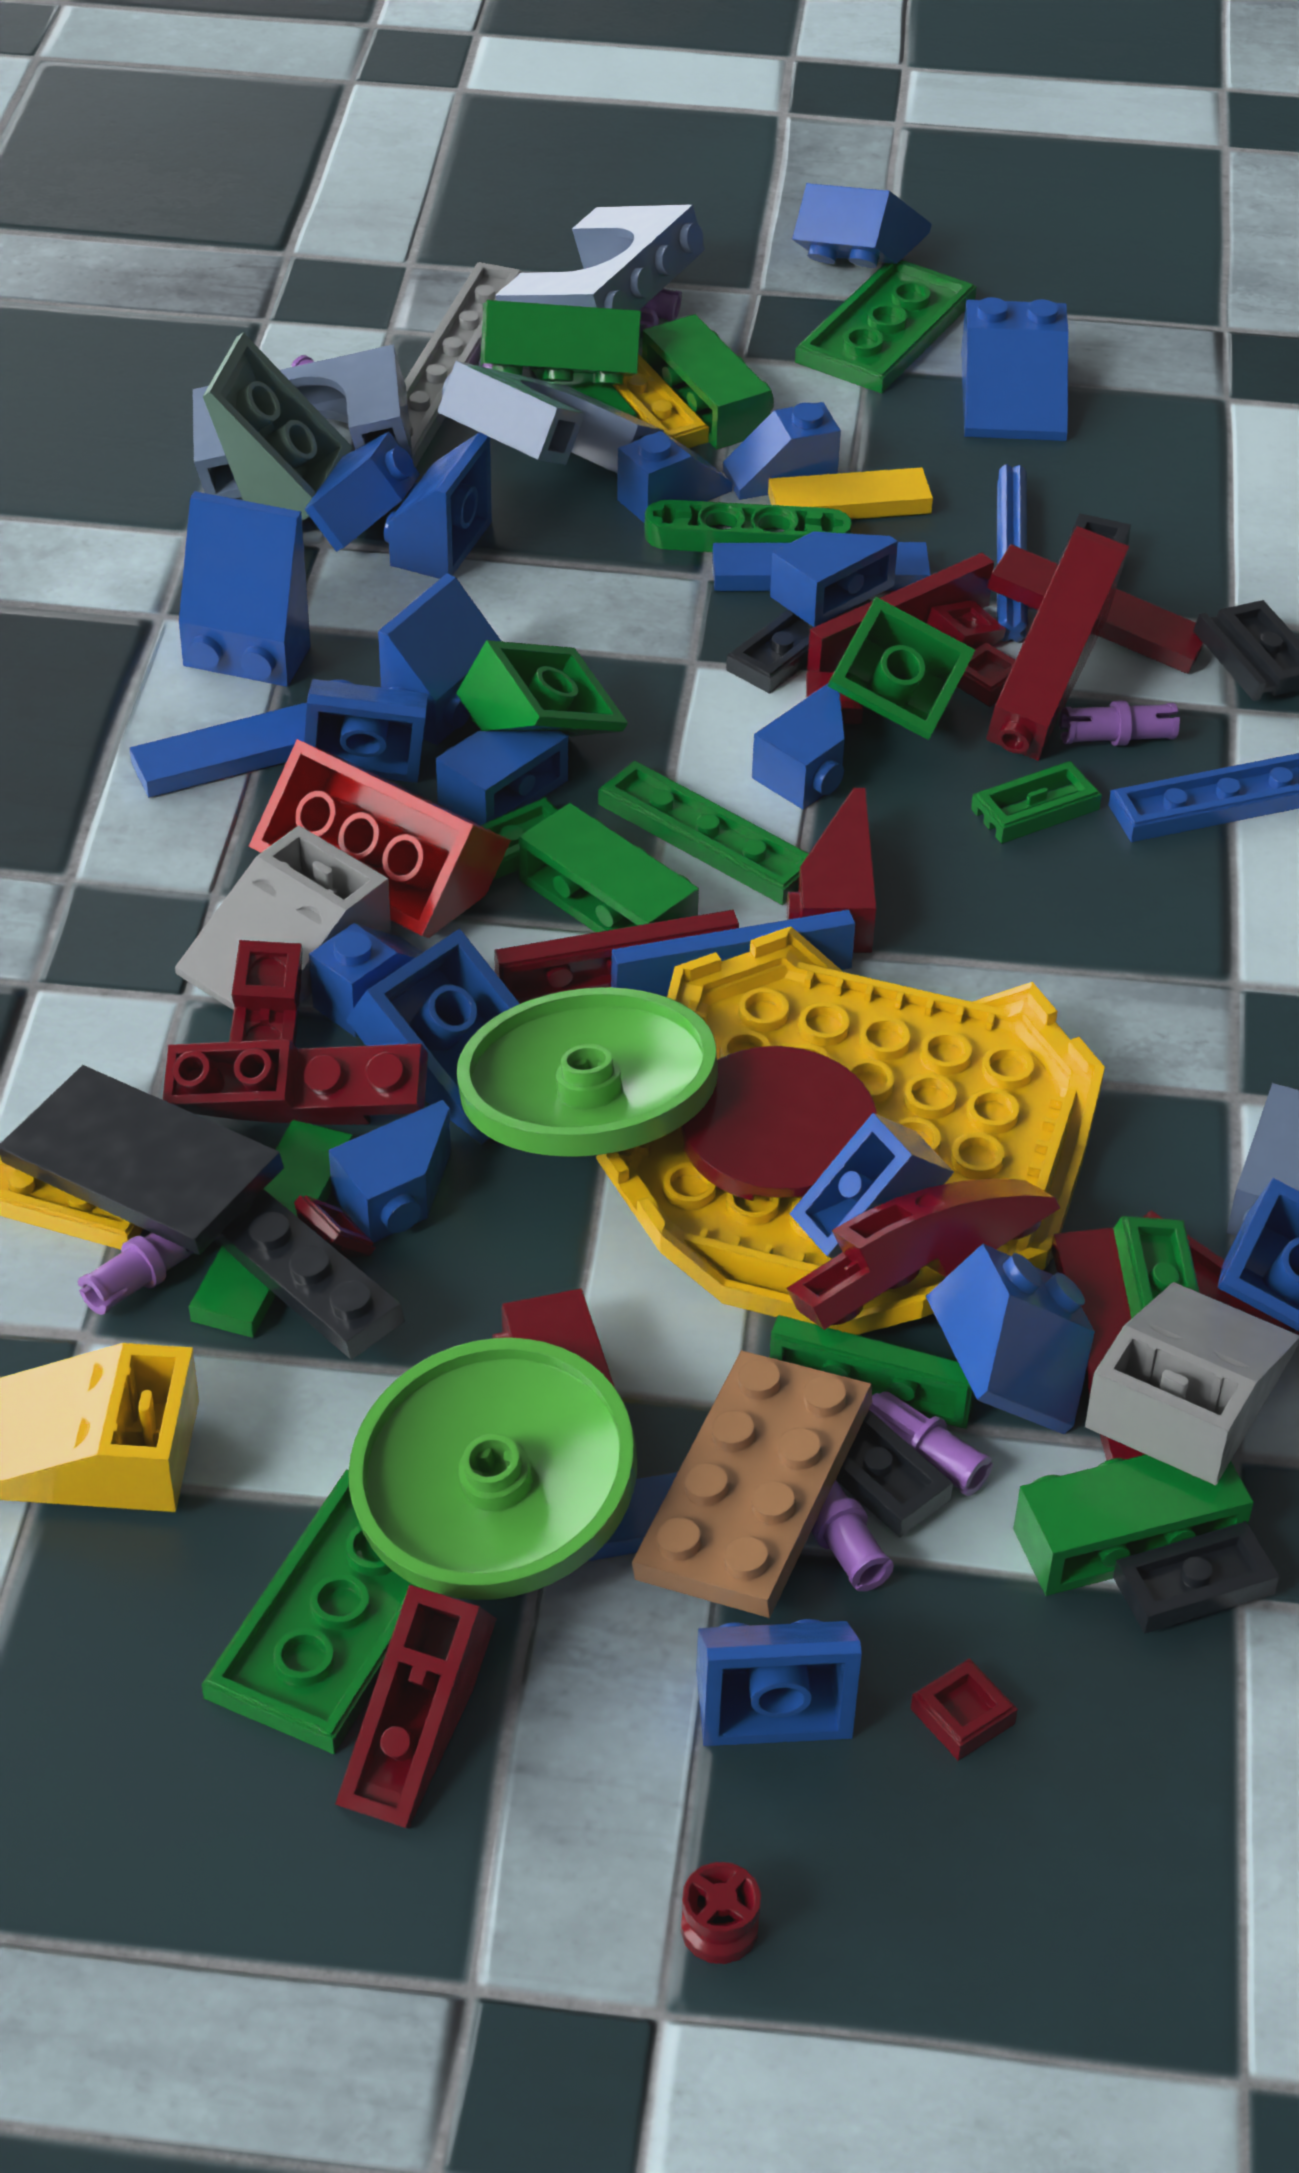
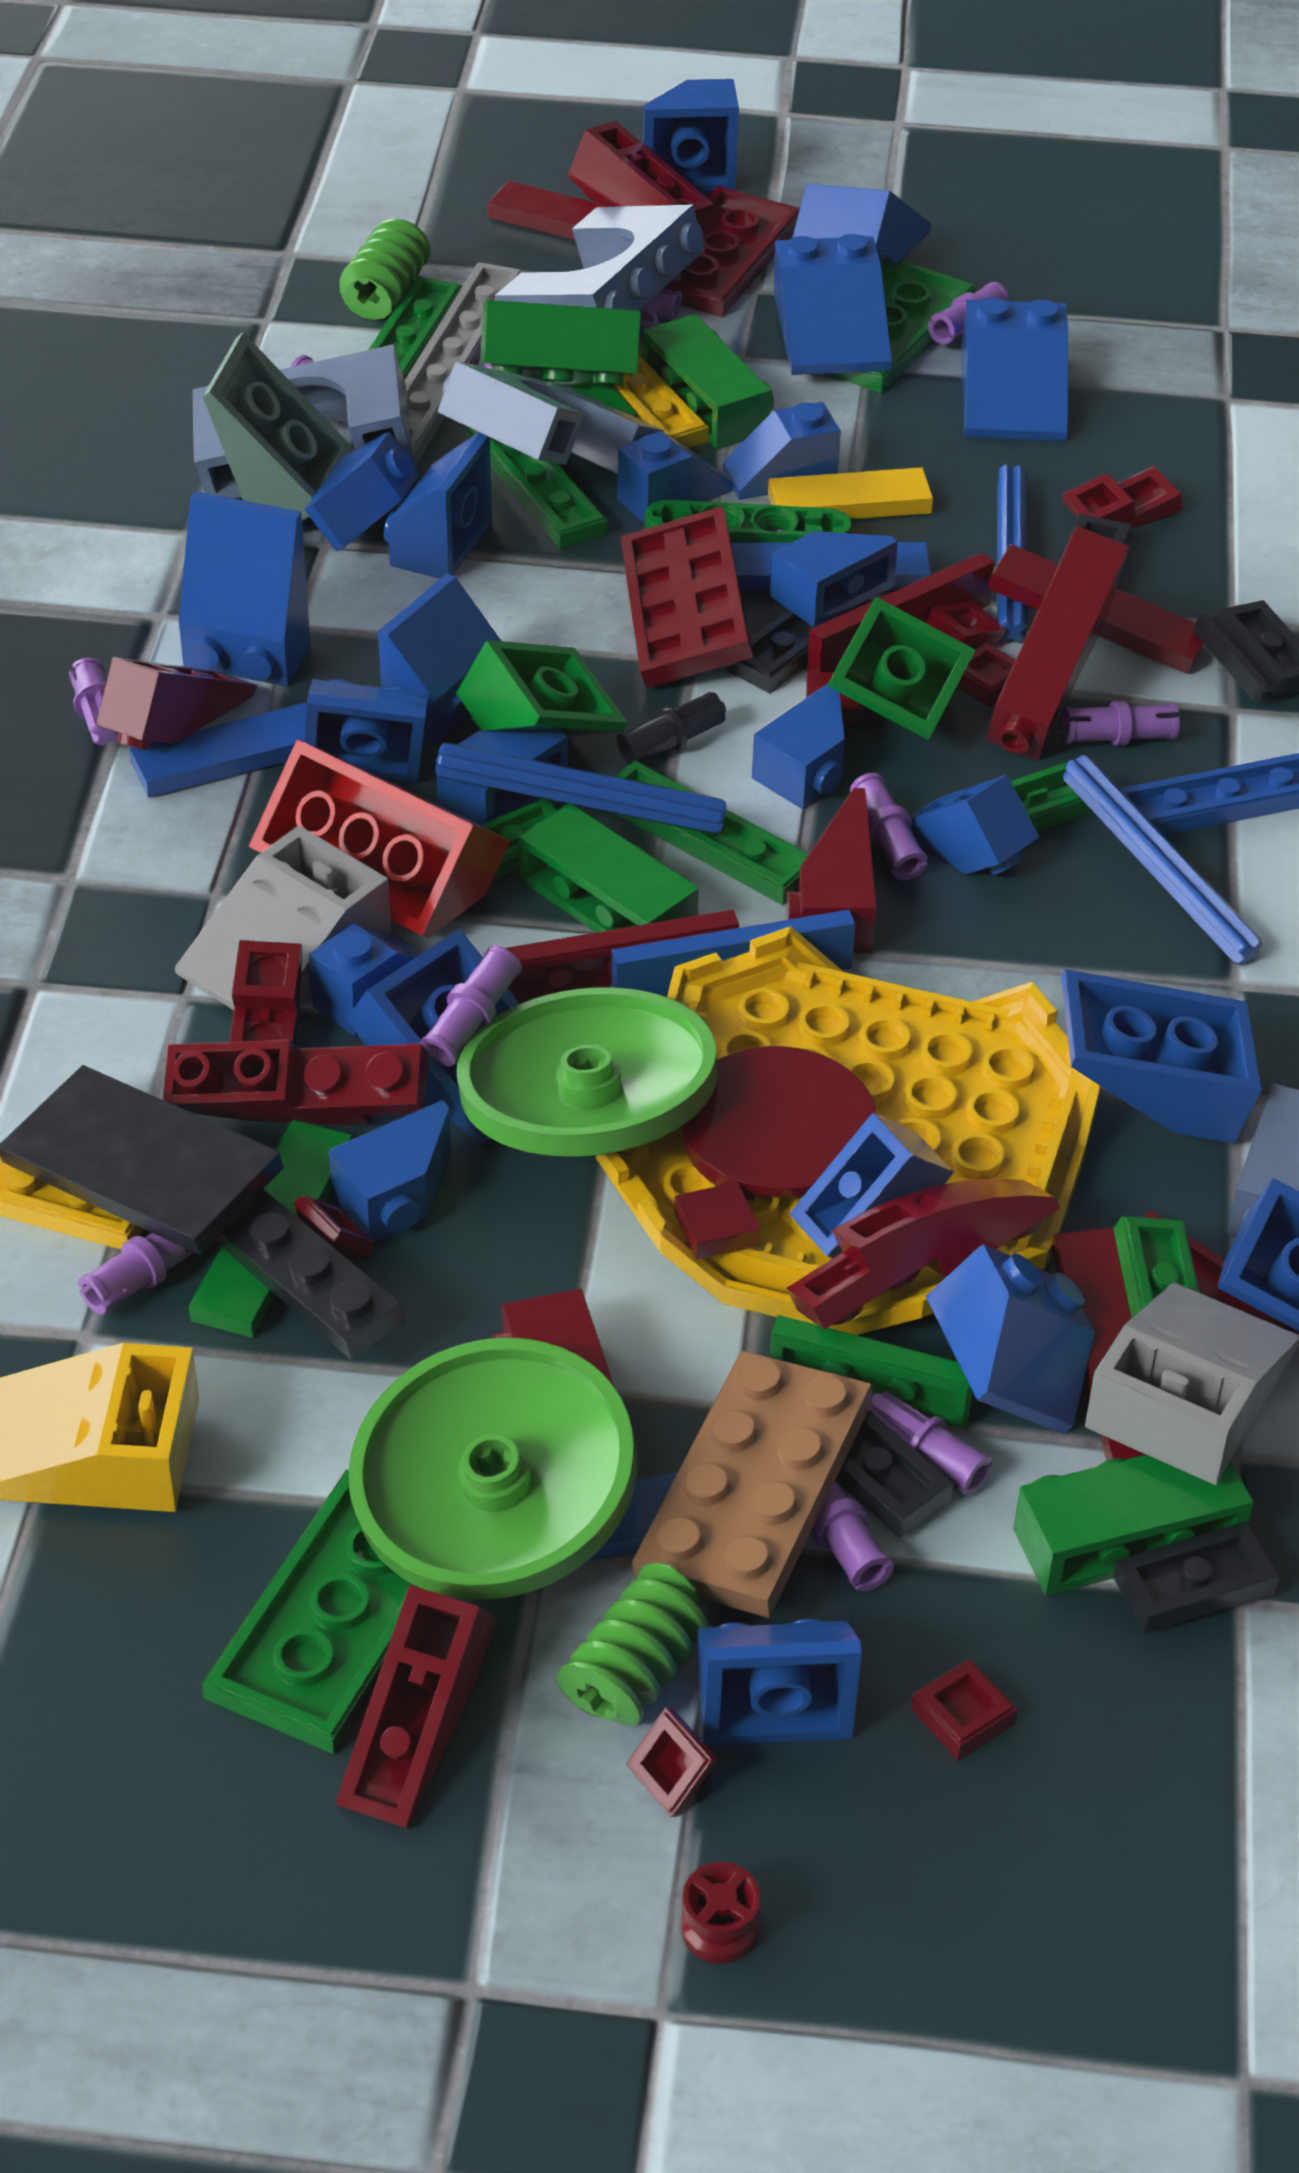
(89, 685): none -> medium lavender axle
(165, 700): none -> slope
(384, 268): none -> bright green piece
(416, 319): none -> green tile
(471, 1005): none -> medium lavender pin
(539, 209): none -> dark red tile
(547, 495): none -> green tile
(580, 788): none -> blue axle
(624, 172): none -> dark red slope
(635, 1647): none -> bright green piece
(671, 728): none -> black axle
(671, 1762): none -> dark red slope
(685, 597): none -> dark red plate
(696, 131): none -> blue slope
(717, 1220): none -> dark red tile
(737, 246): none -> dark red tile
(831, 304): none -> blue slope
(891, 829): none -> medium lavender pin
(950, 322): none -> medium lavender pin
(976, 827): none -> blue slope
(1133, 501): none -> dark red slope
(1163, 860): none -> axle
(1165, 1052): none -> blue slope

